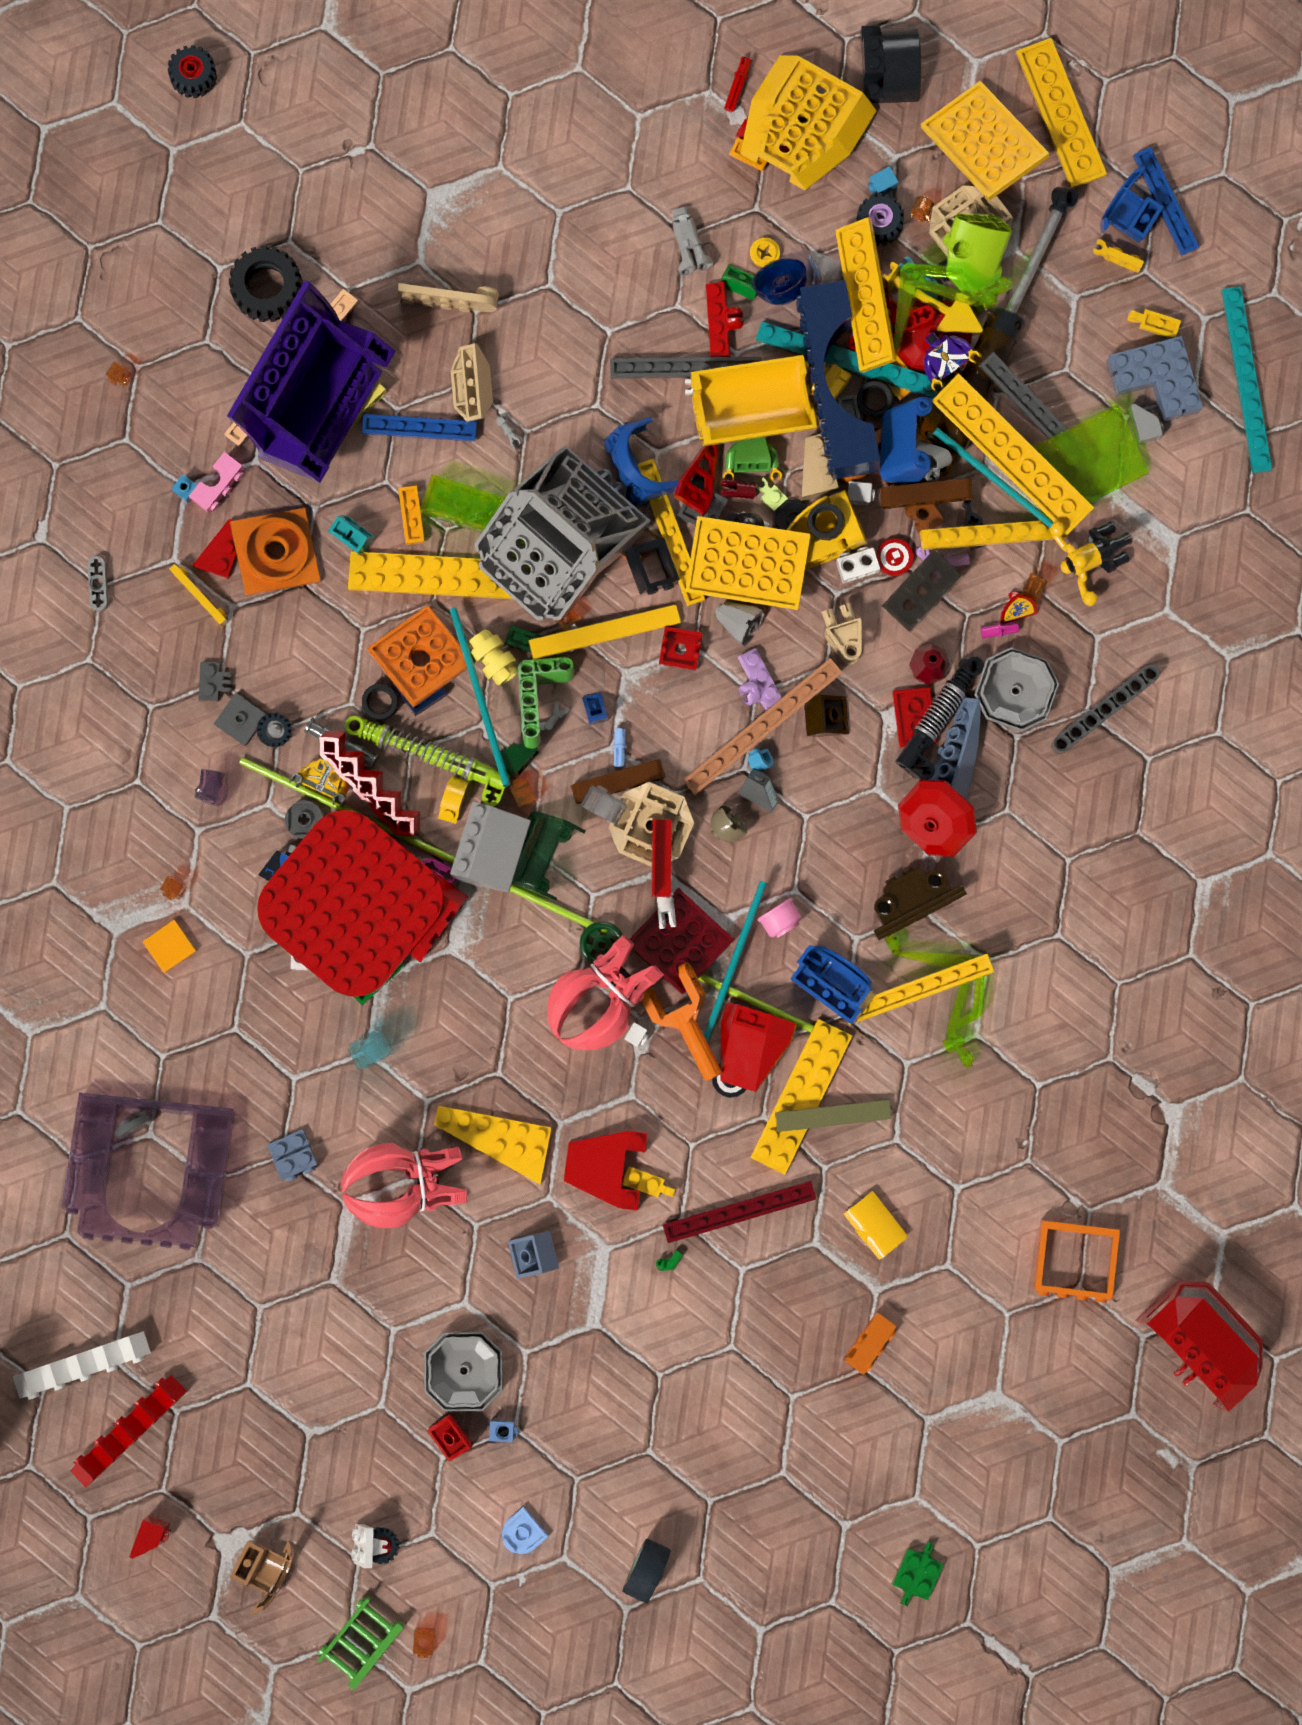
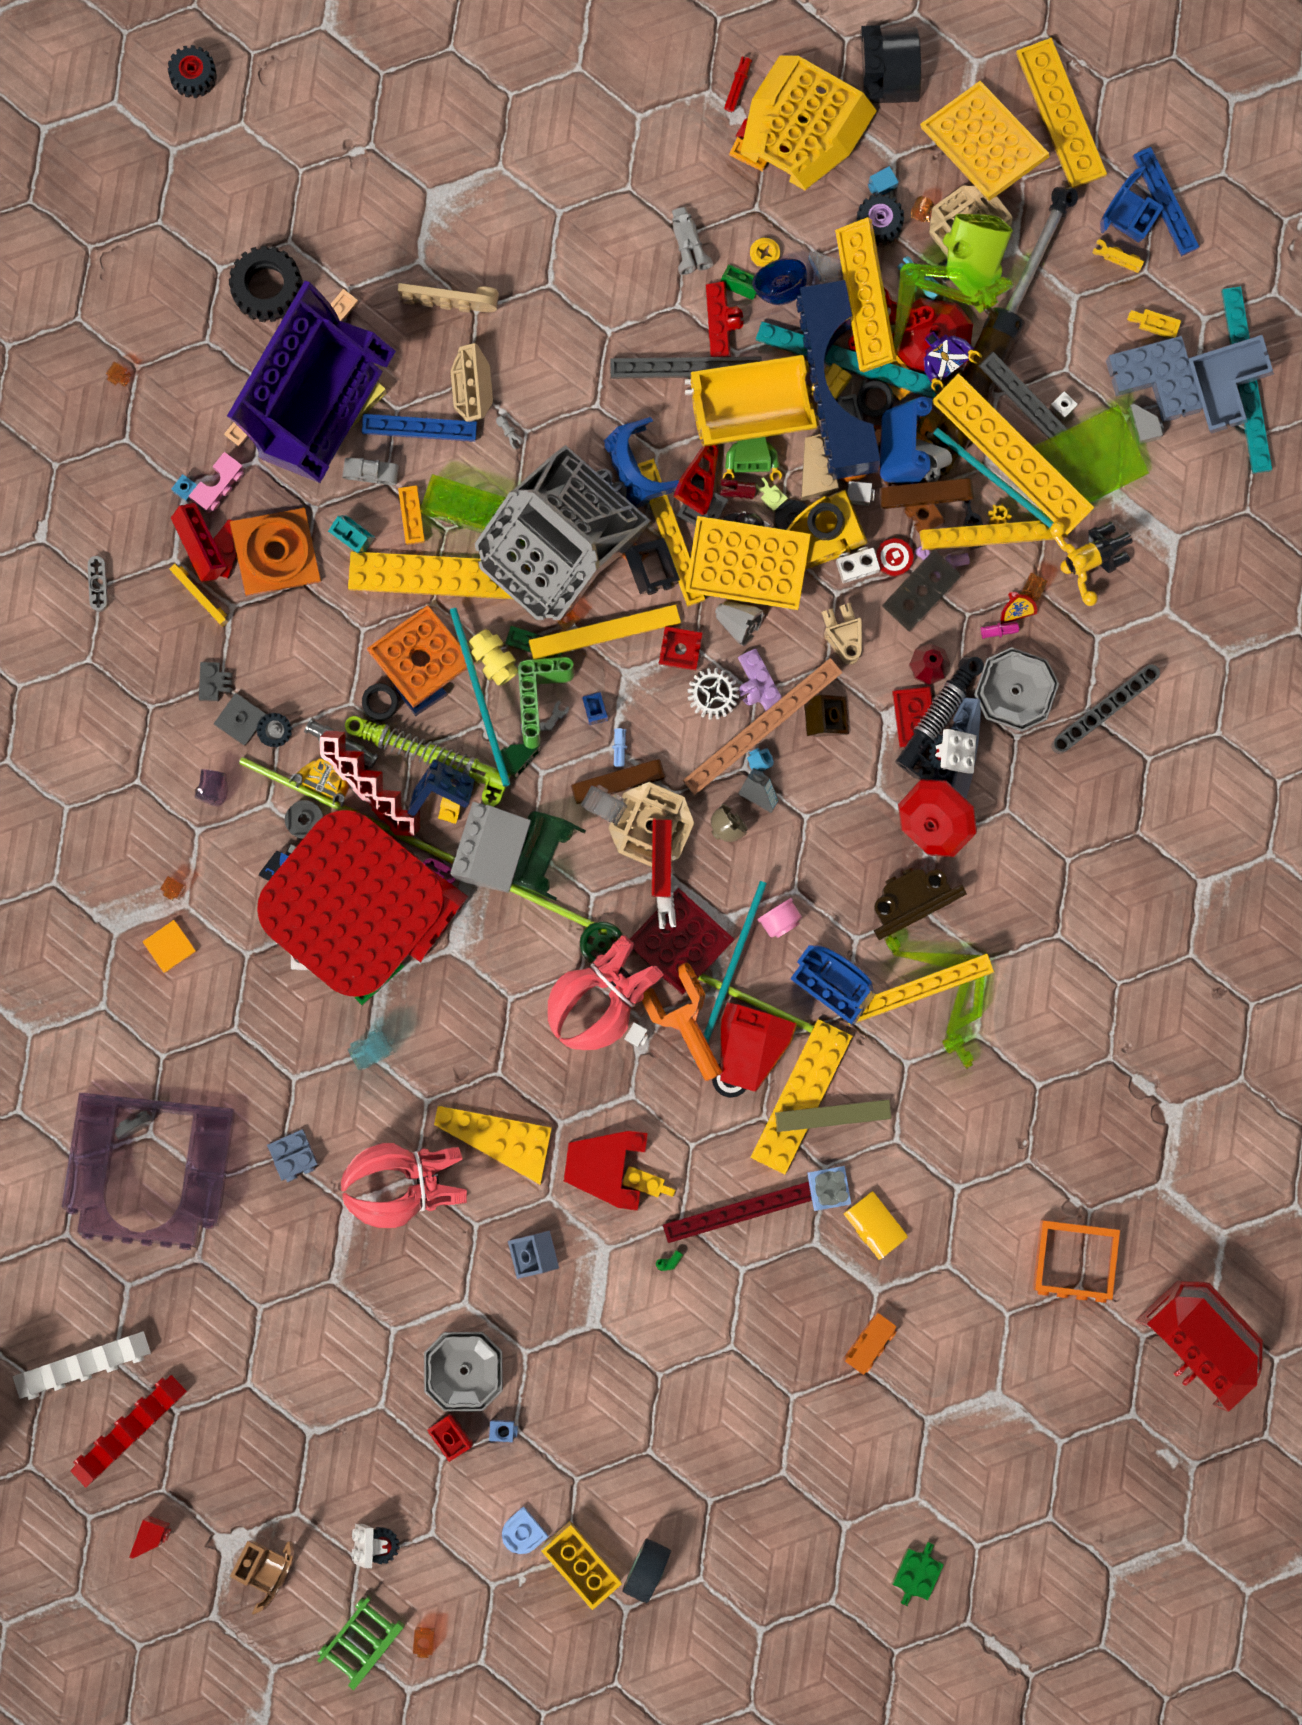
(198, 542): none -> red brick
(370, 471): none -> light grey piece
(439, 780): none -> dark blue bracket
(522, 793): clear orange brick -> none
(581, 1565): none -> yellow brick
(705, 690): none -> white gear
(829, 1188): none -> light grey piece
(954, 751): none -> white plate
(957, 317): yellow piece -> none
(1000, 510): none -> yellow gear
(1059, 410): none -> white plate
(1221, 372): none -> sand blue piece

